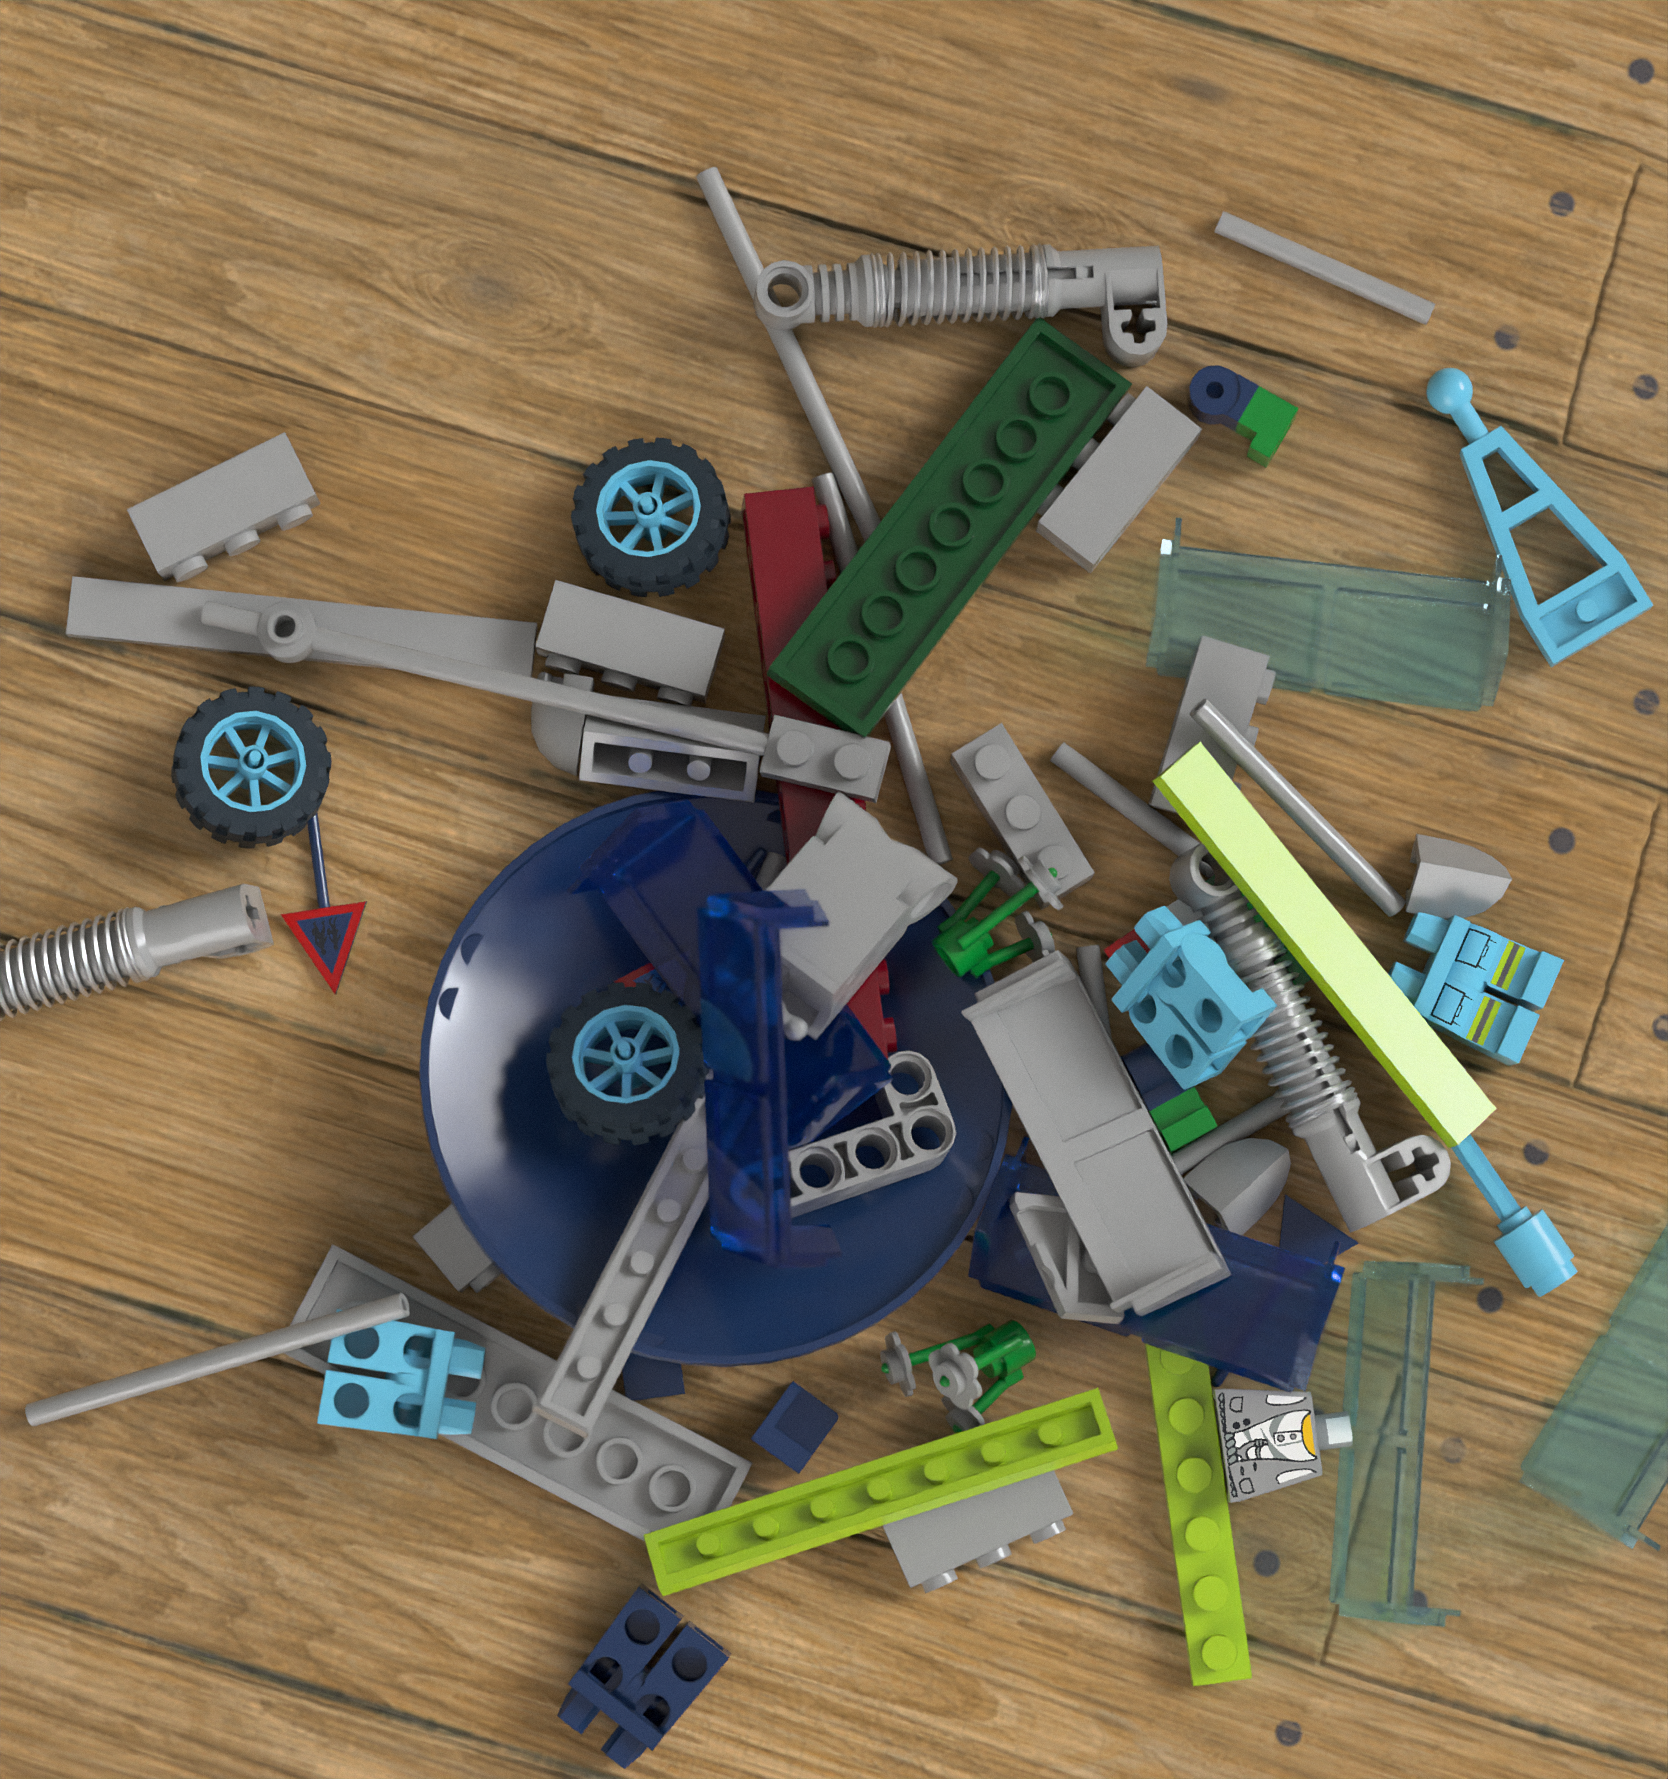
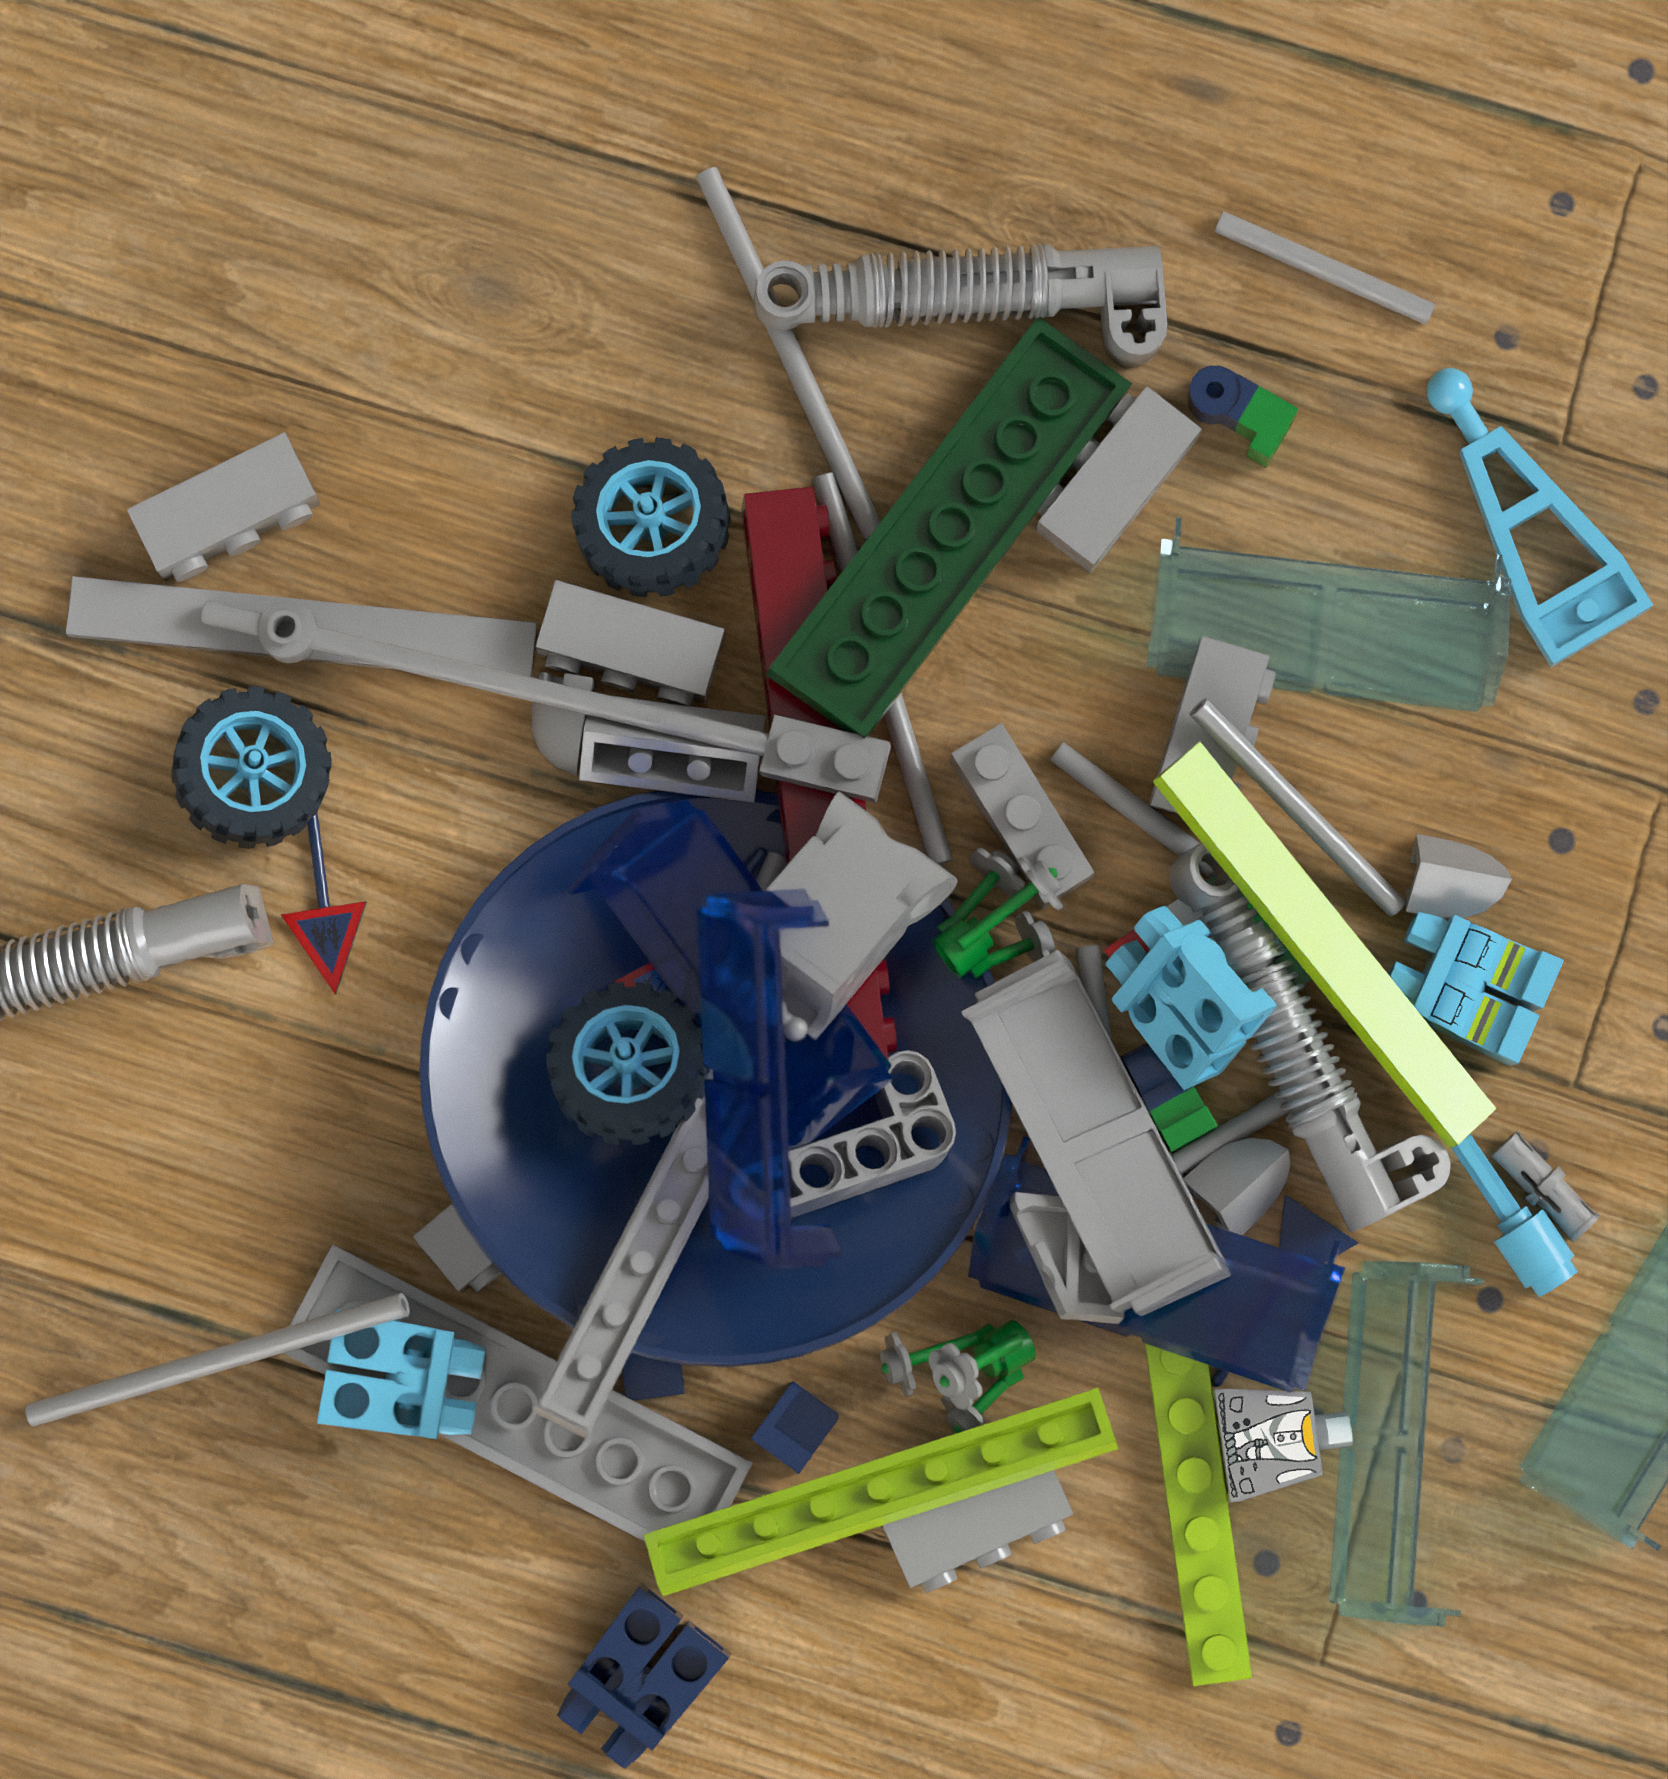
(1545, 1186): none -> light grey pin

